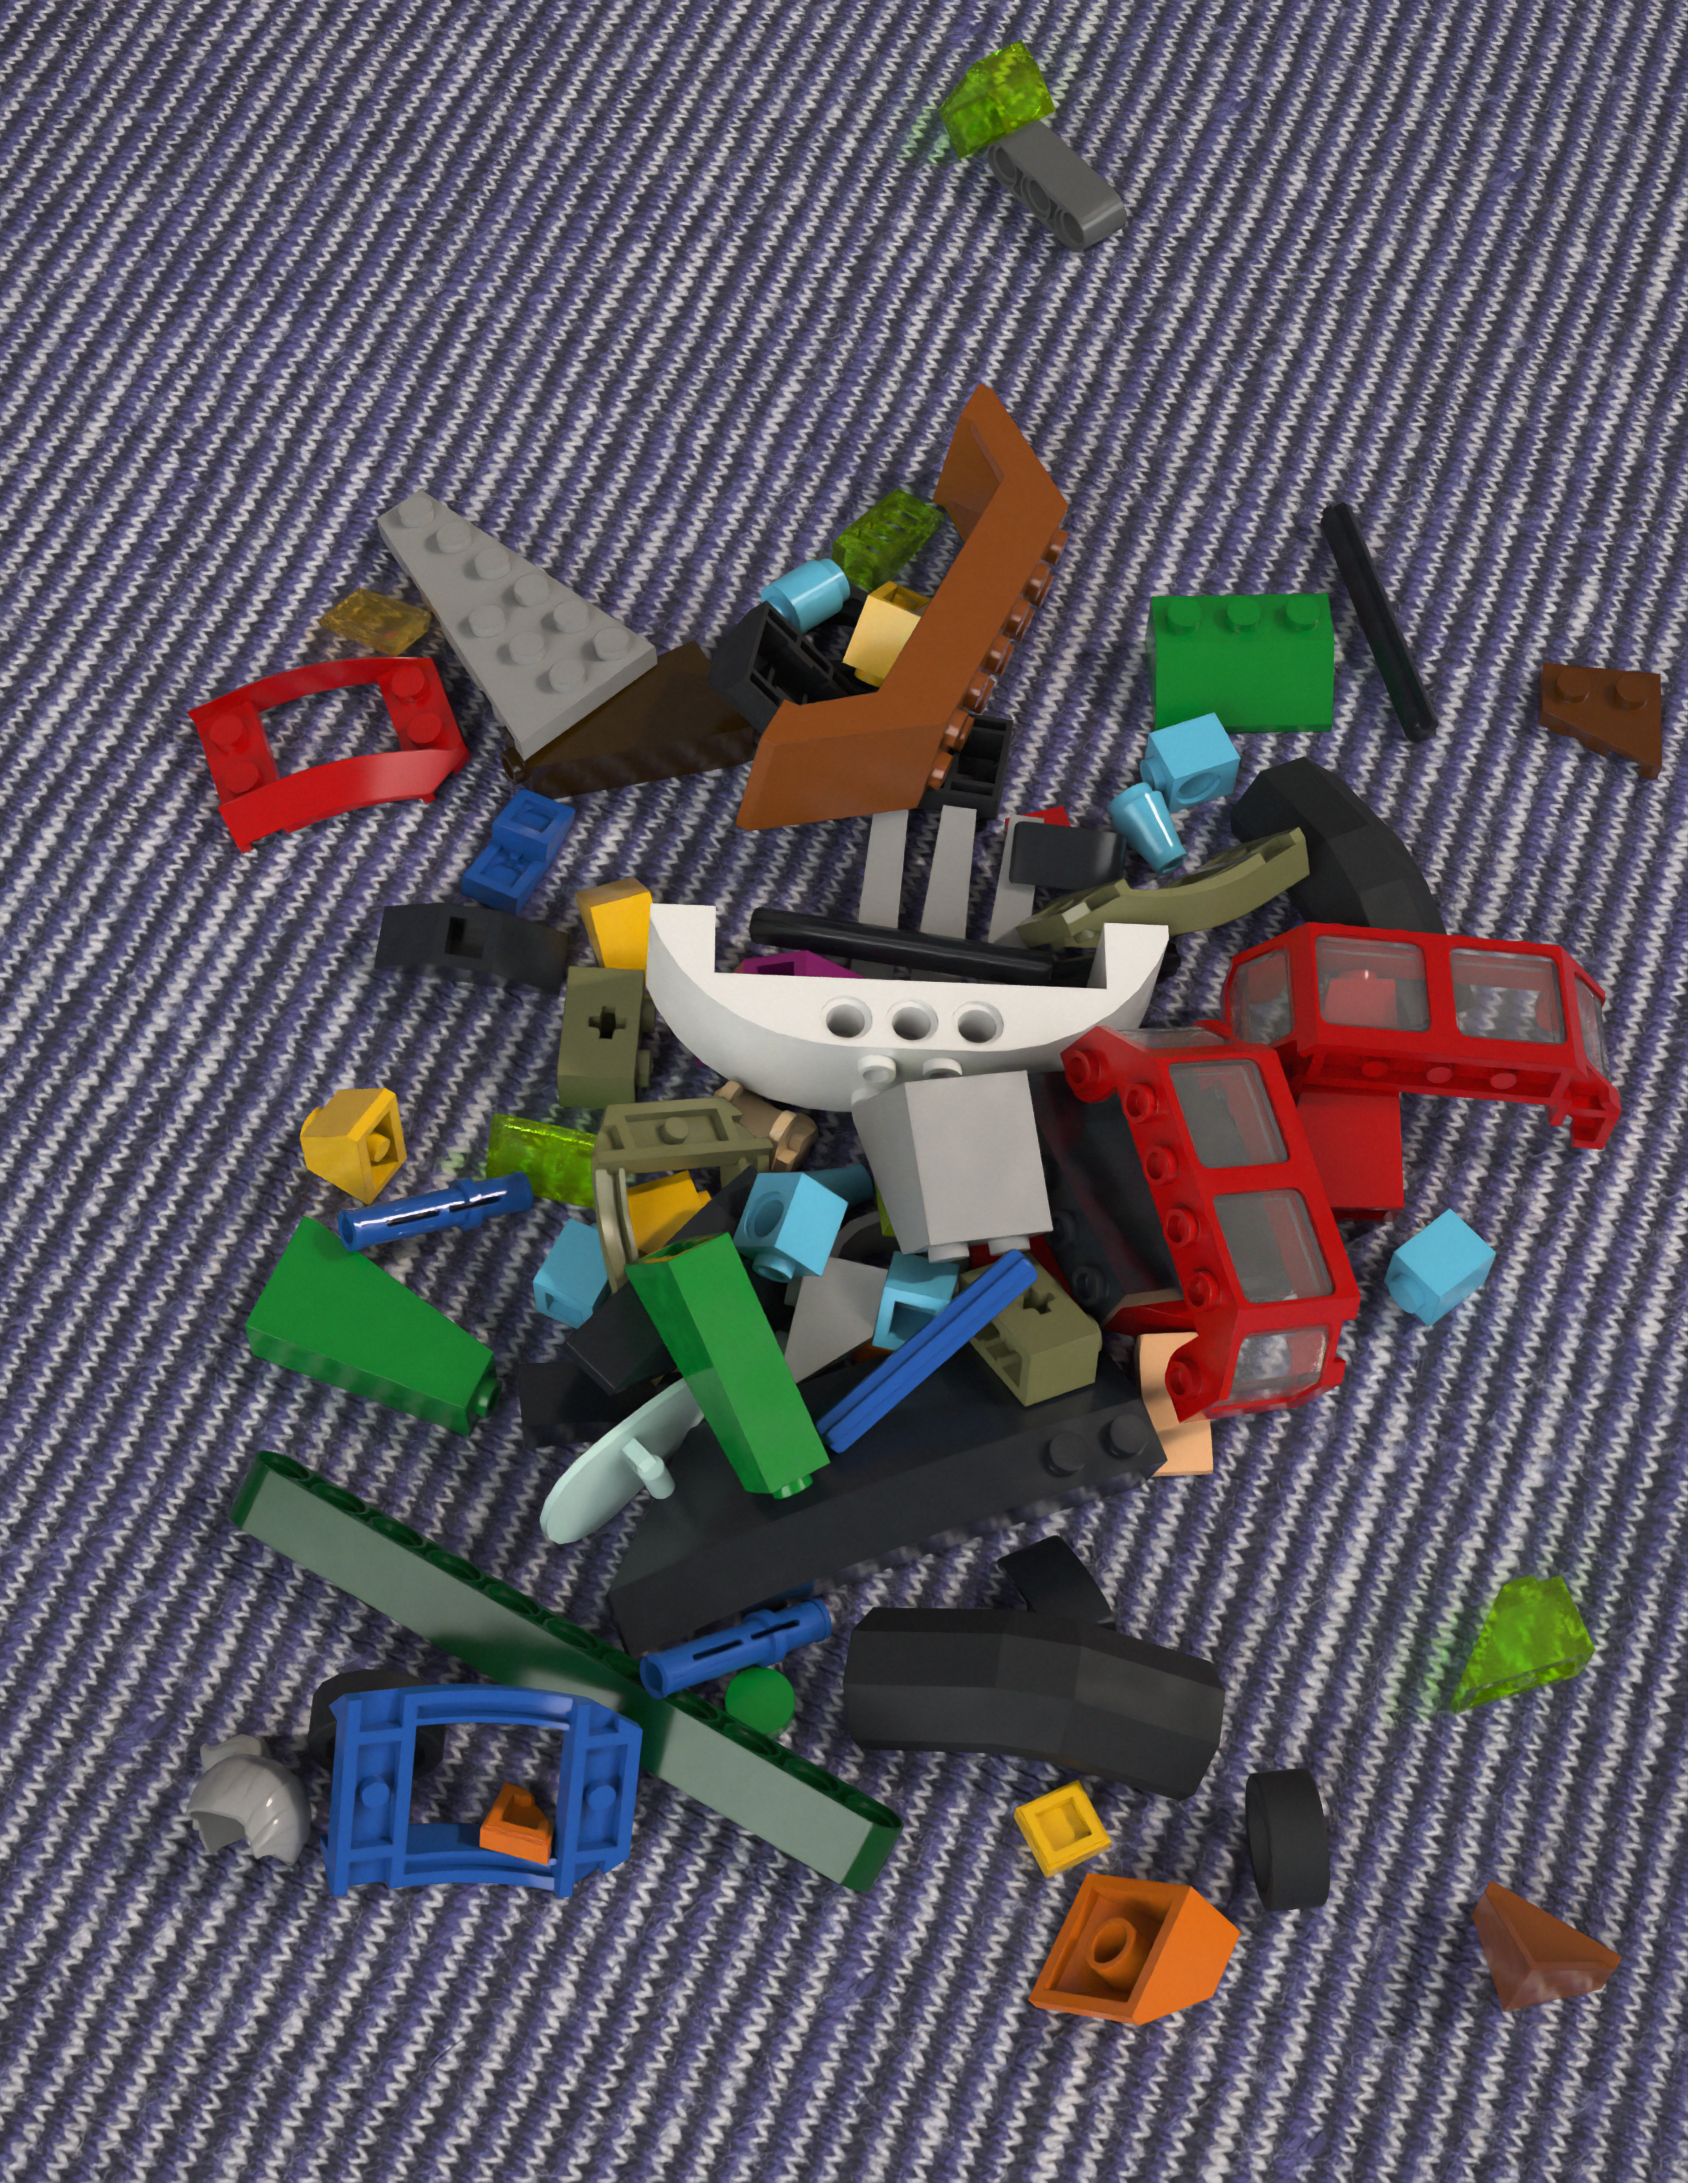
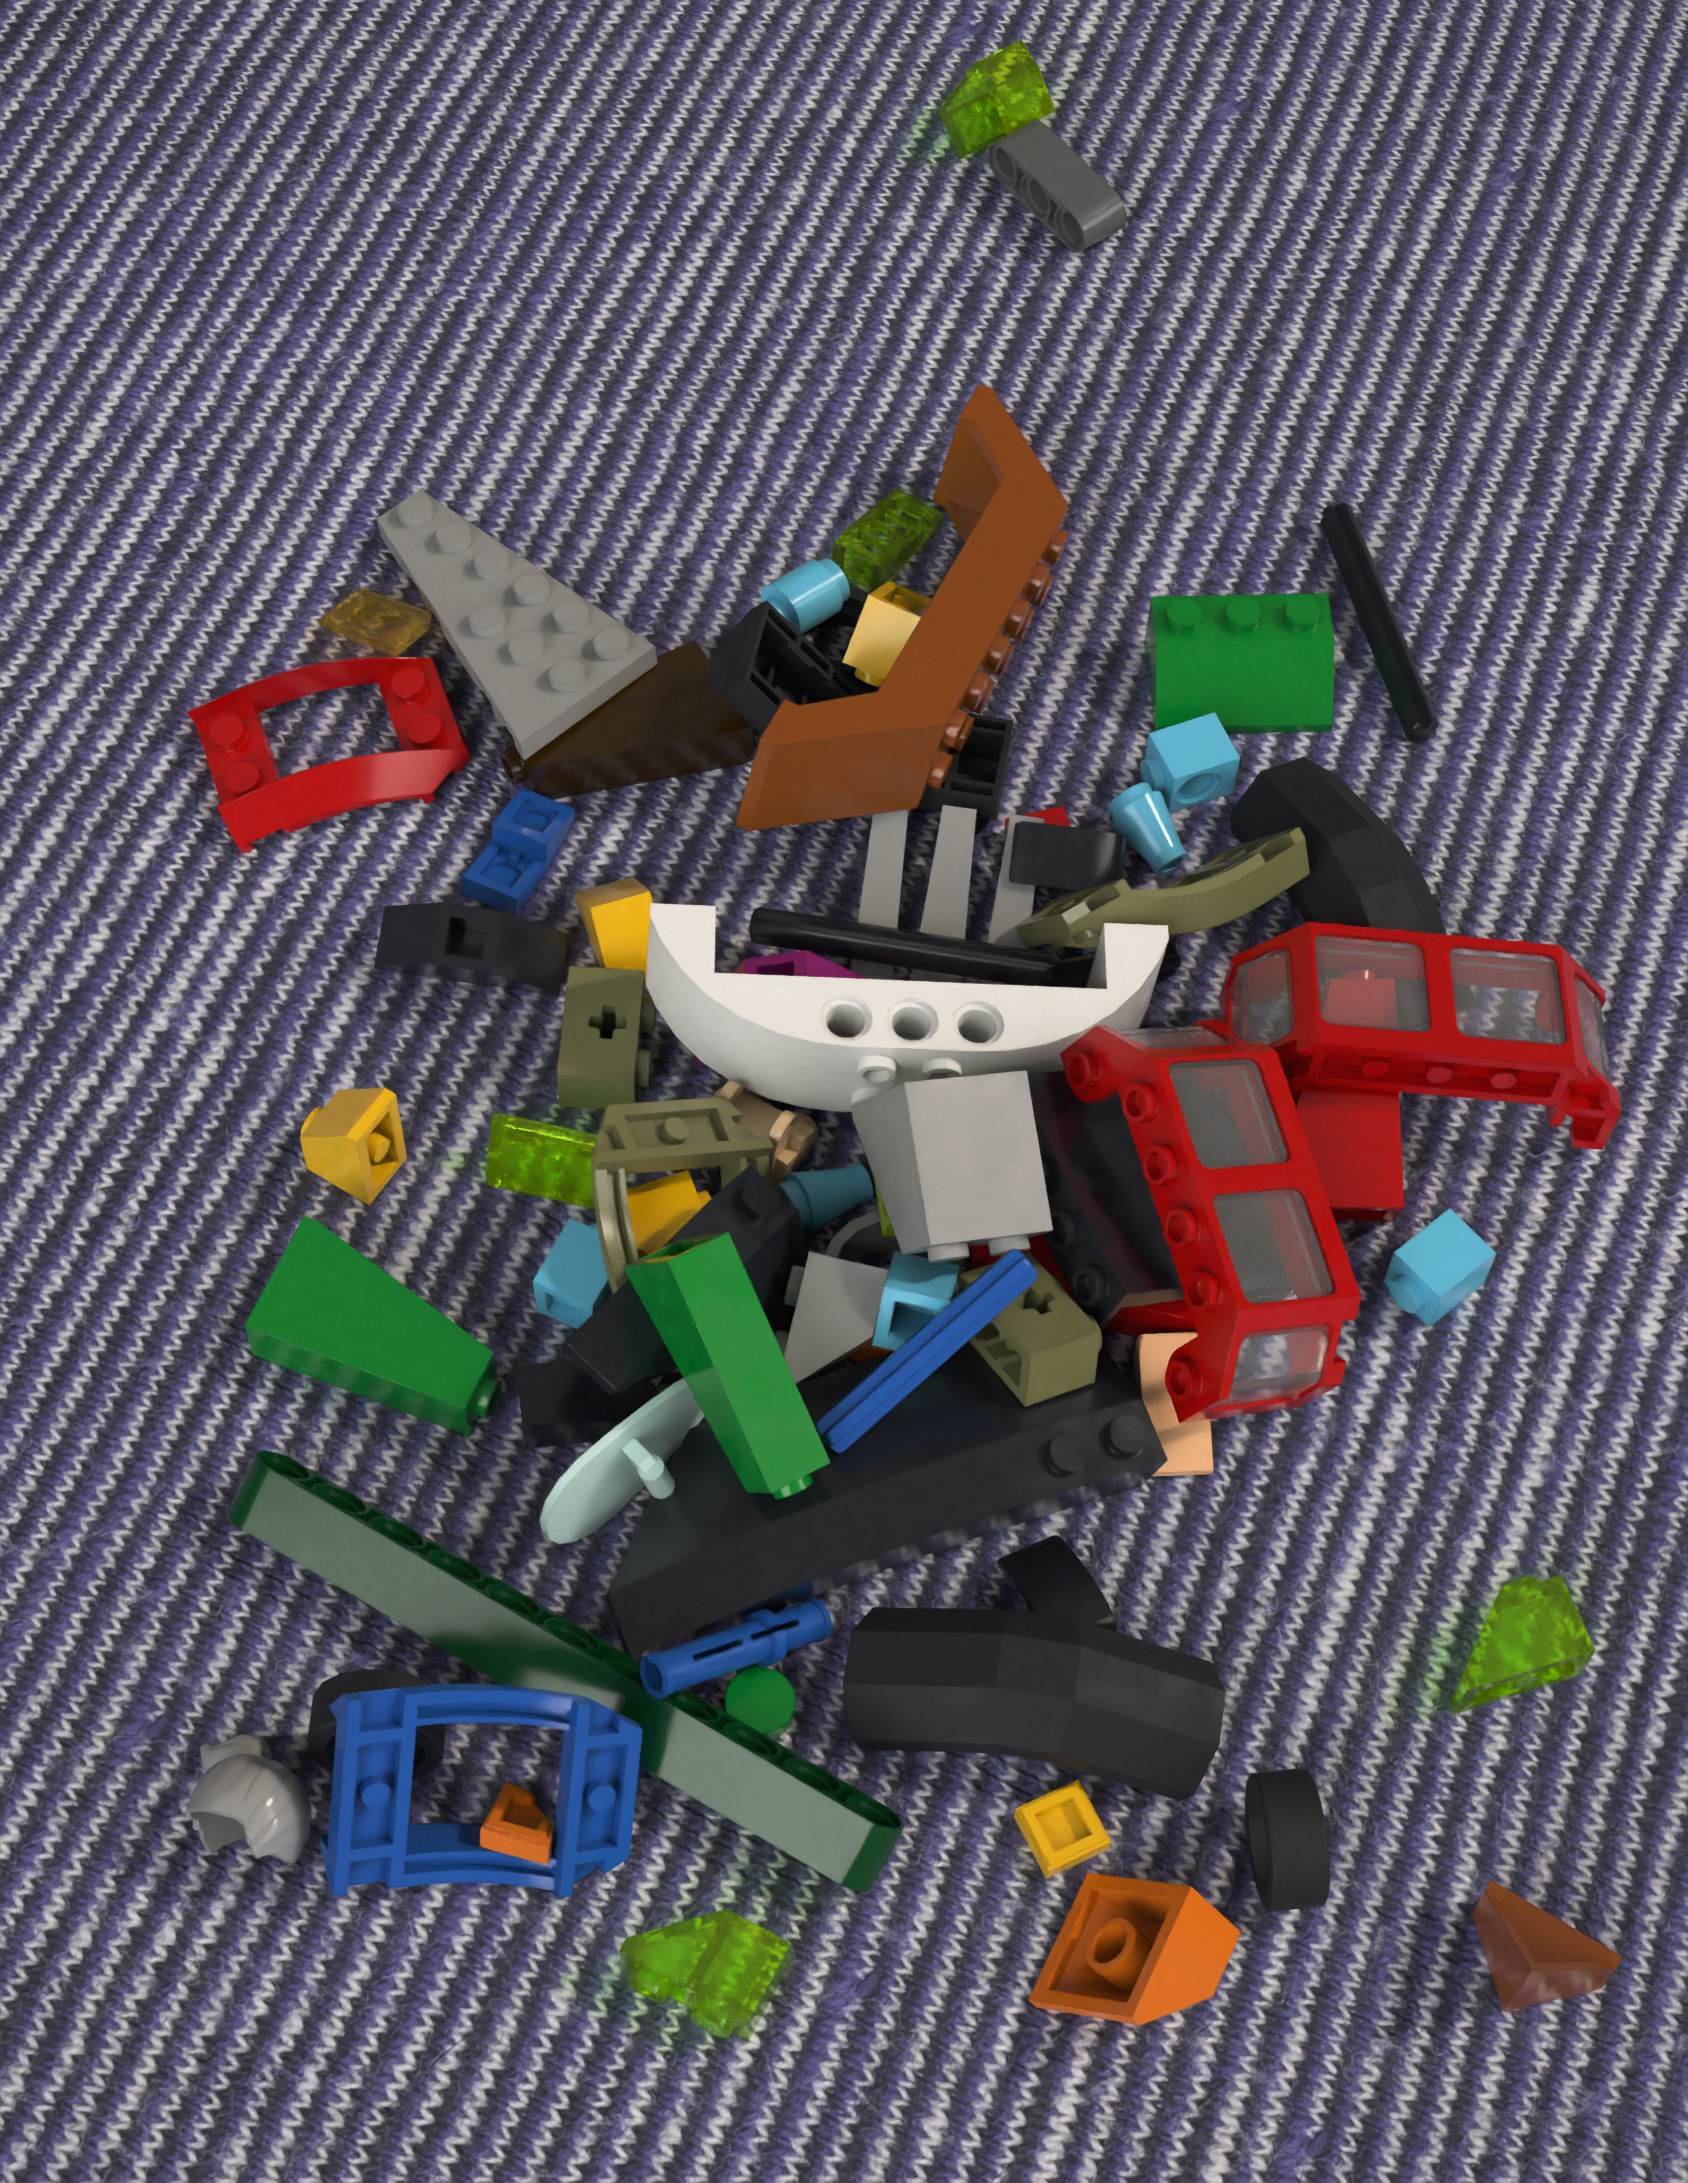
(501, 1197): blue pin -> none
(711, 1965): none -> clear neon green slope
(789, 1225): medium azure brick -> none
(1605, 711): reddish brown wing -> none

